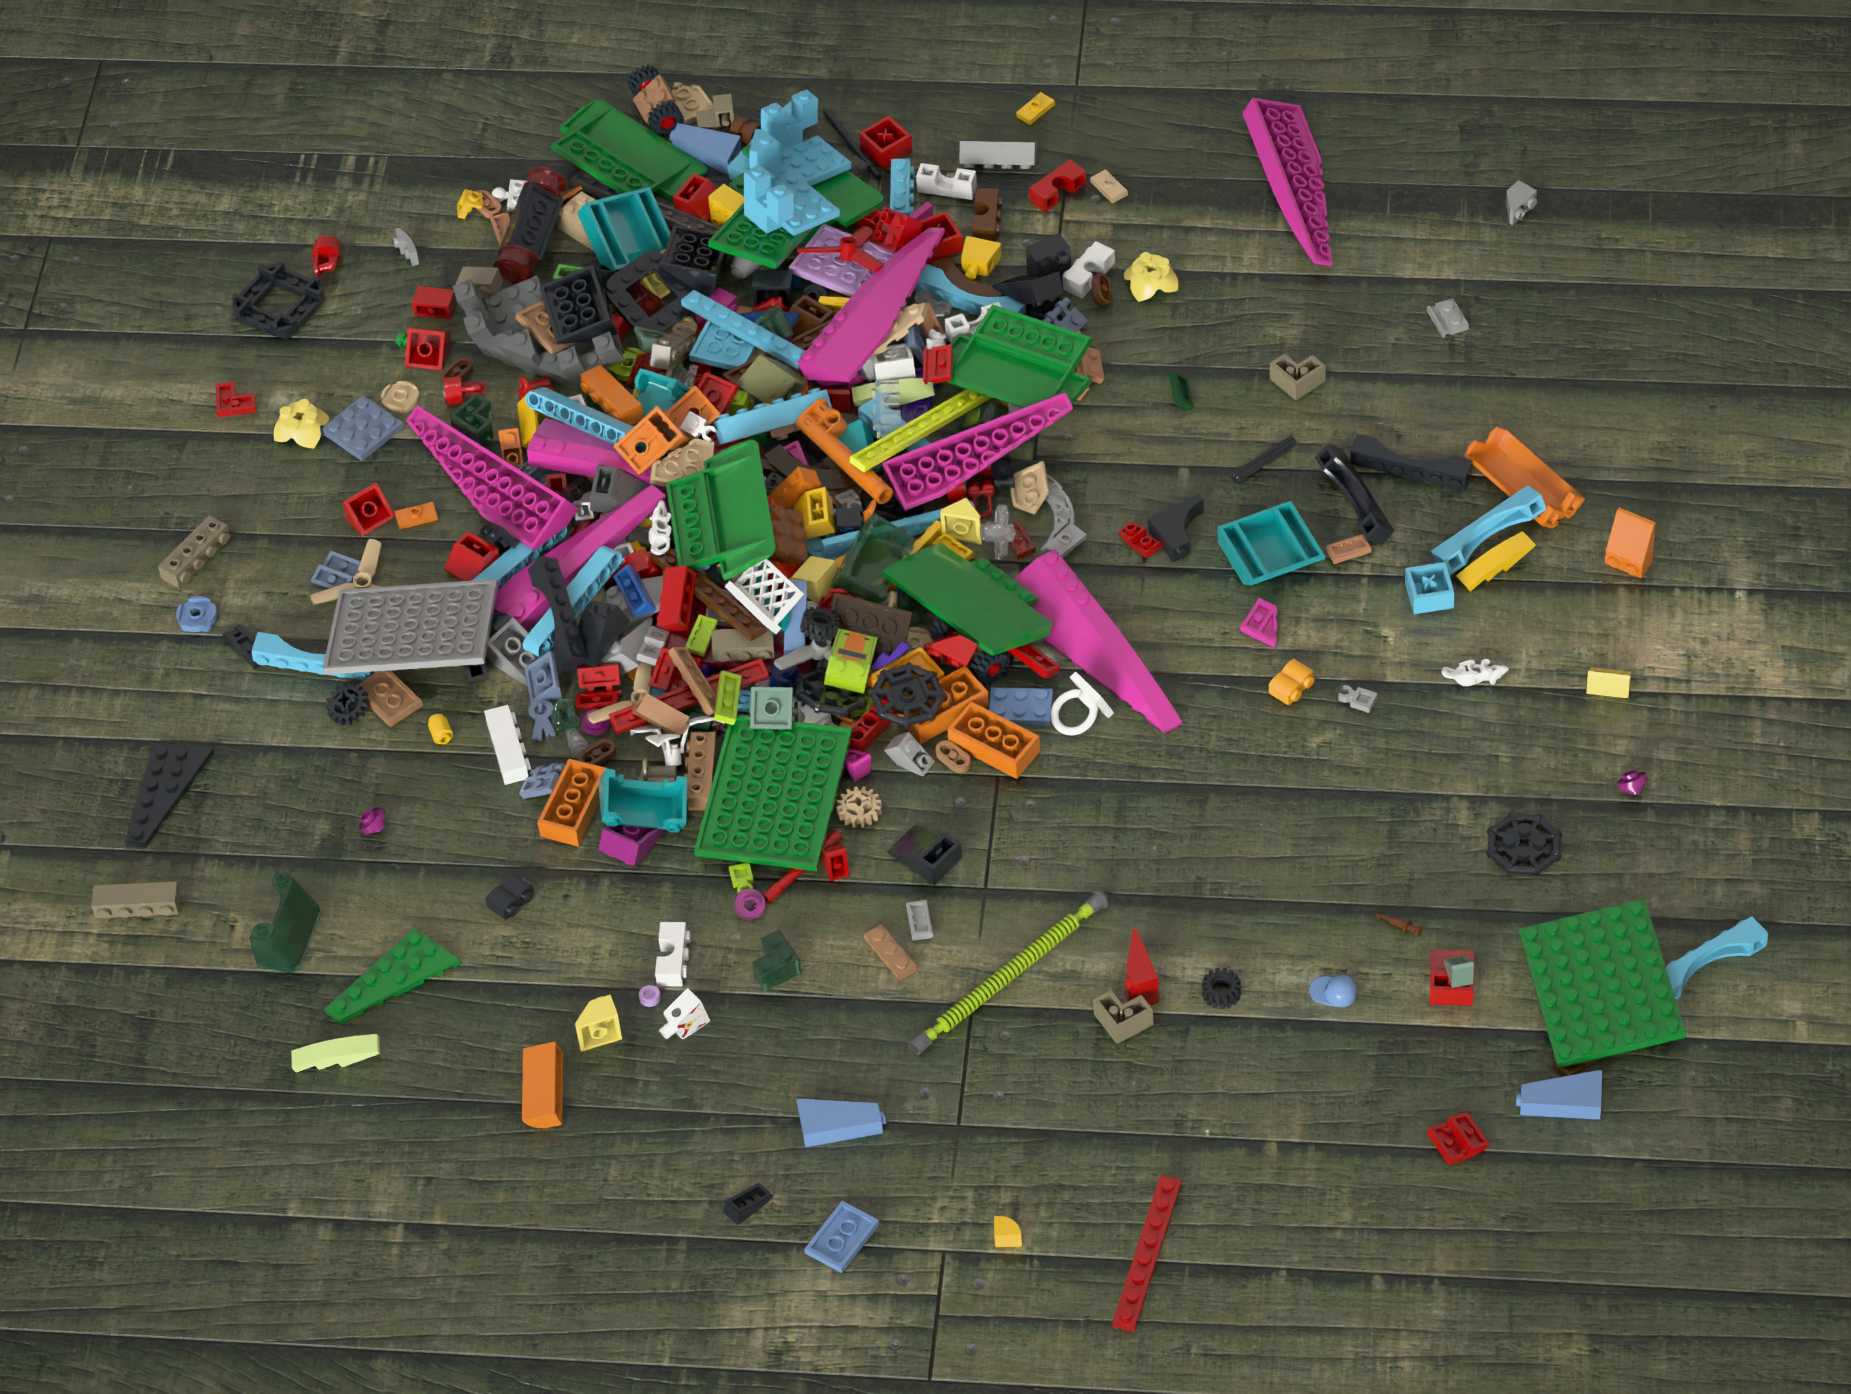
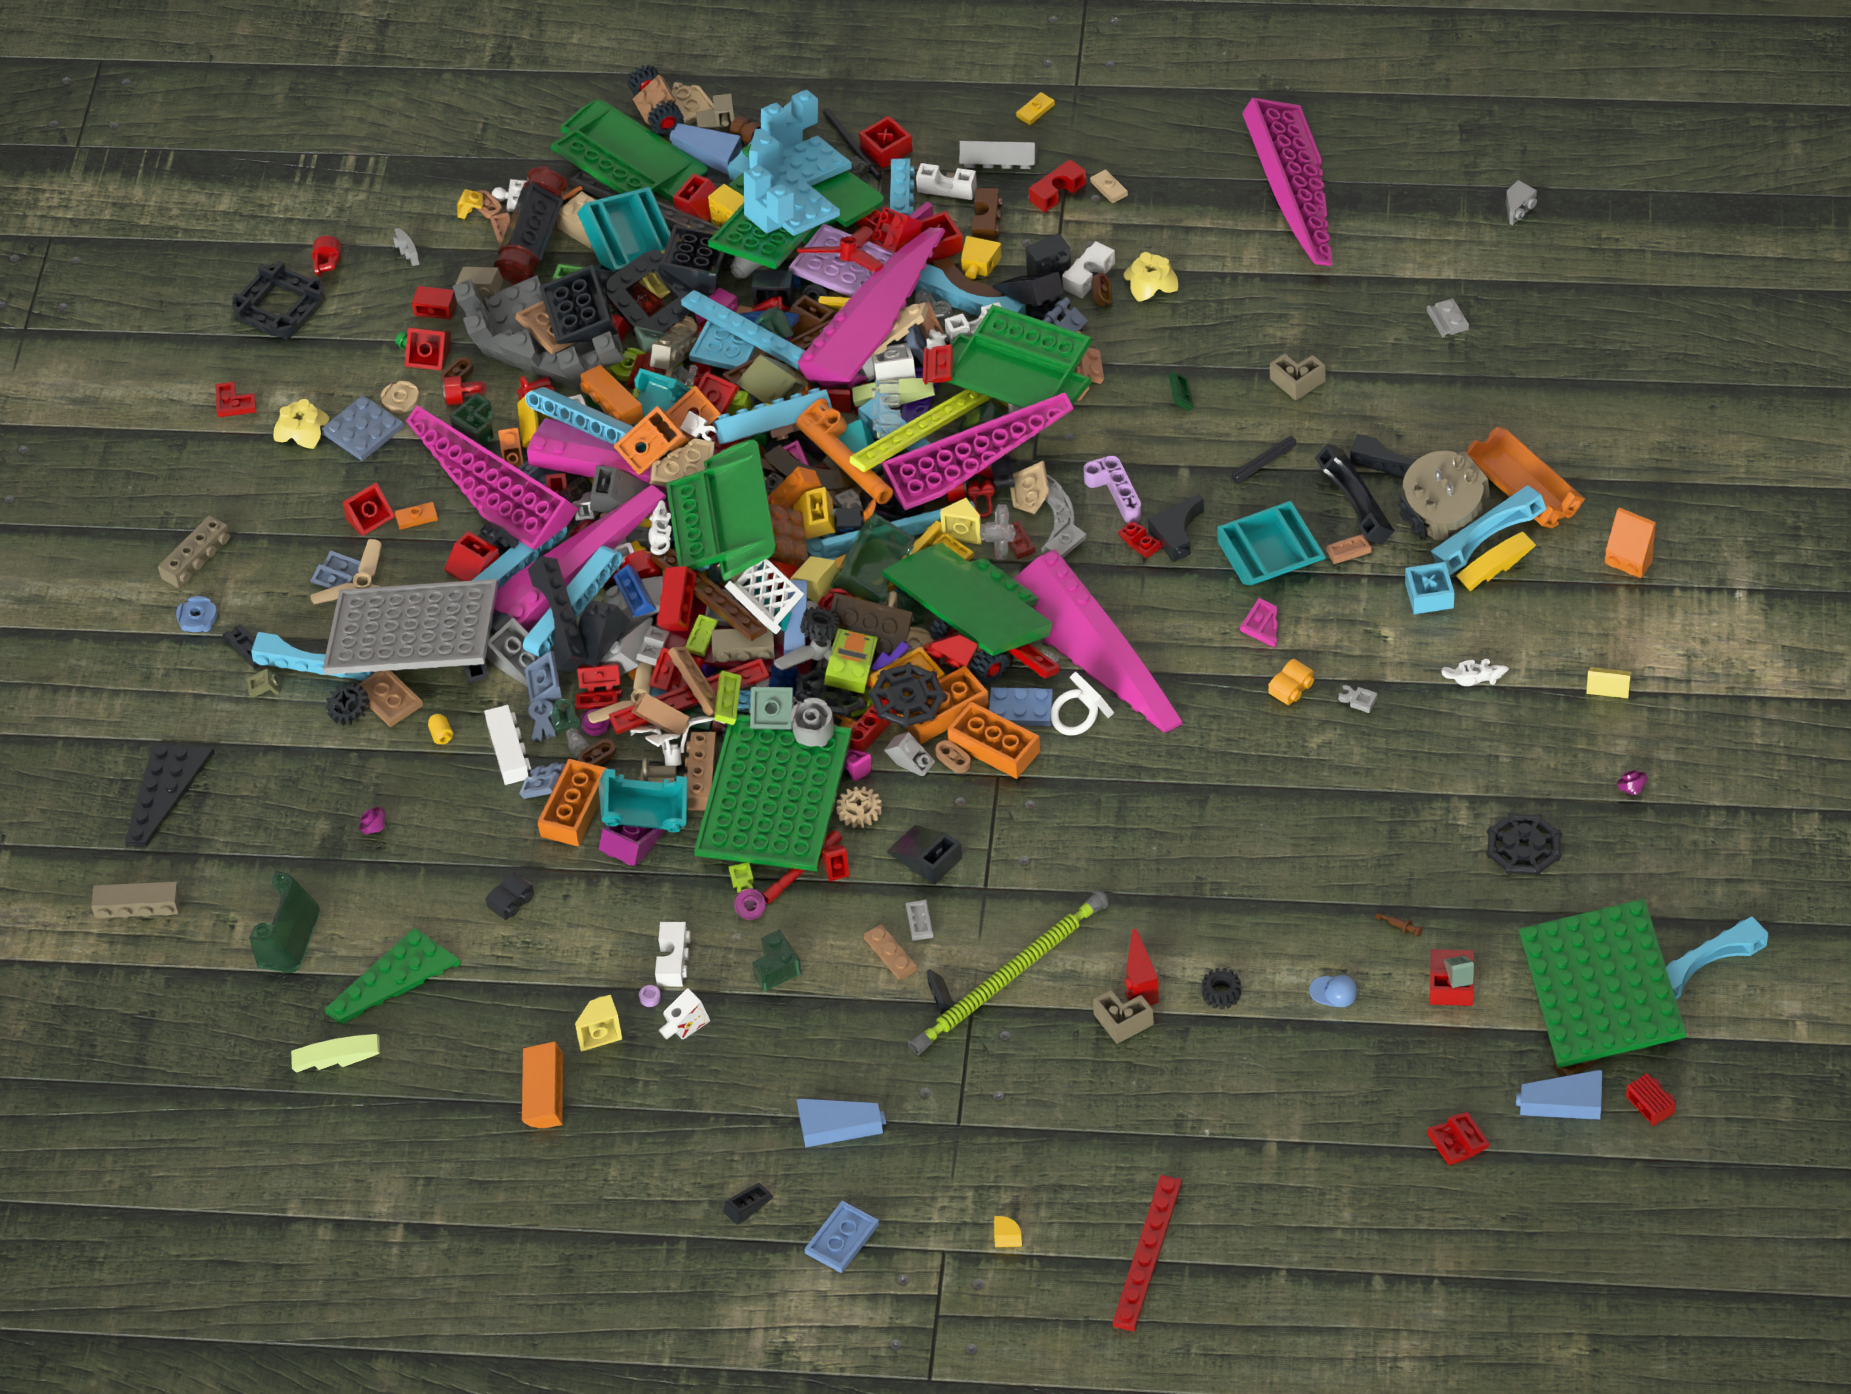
(263, 682): none -> olive bracket
(812, 722): none -> light grey brick
(939, 991): none -> black slope
(1111, 472): none -> lavender beam
(1443, 494): none -> dark tan piece
(1650, 1099): none -> red brick

